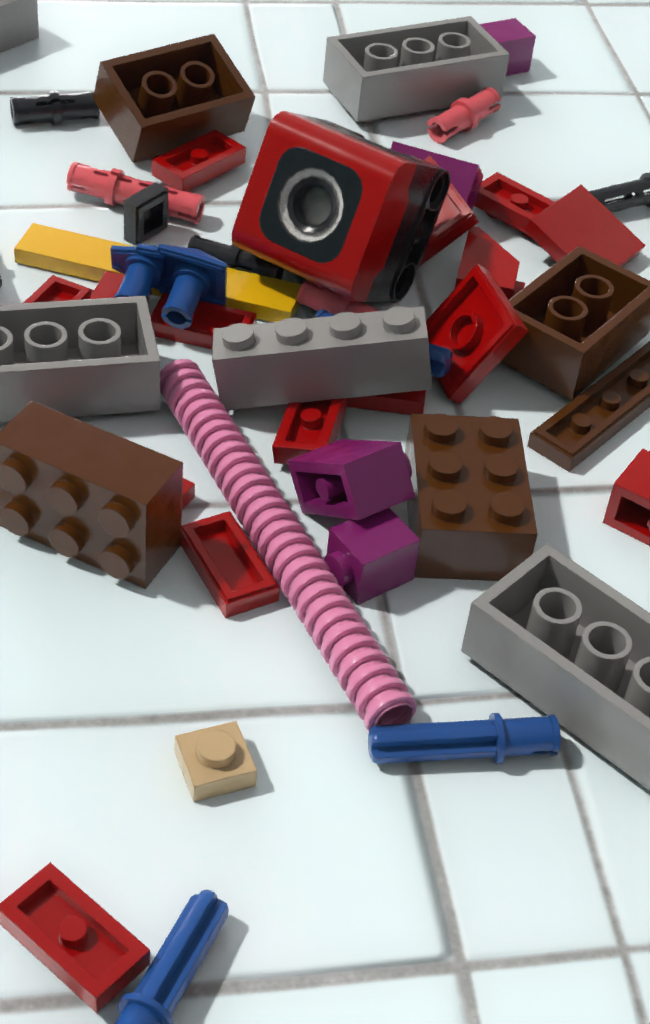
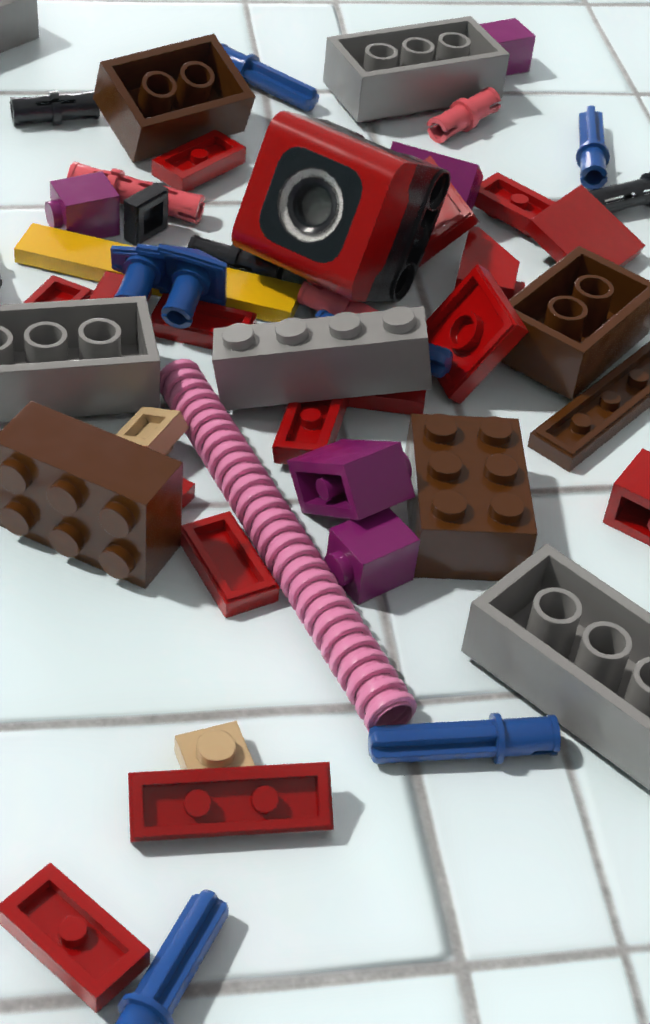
(84, 205): none -> magenta brick
(155, 428): none -> tan plate
(229, 801): none -> red tile
(273, 81): none -> blue axle
(593, 153): none -> blue axle

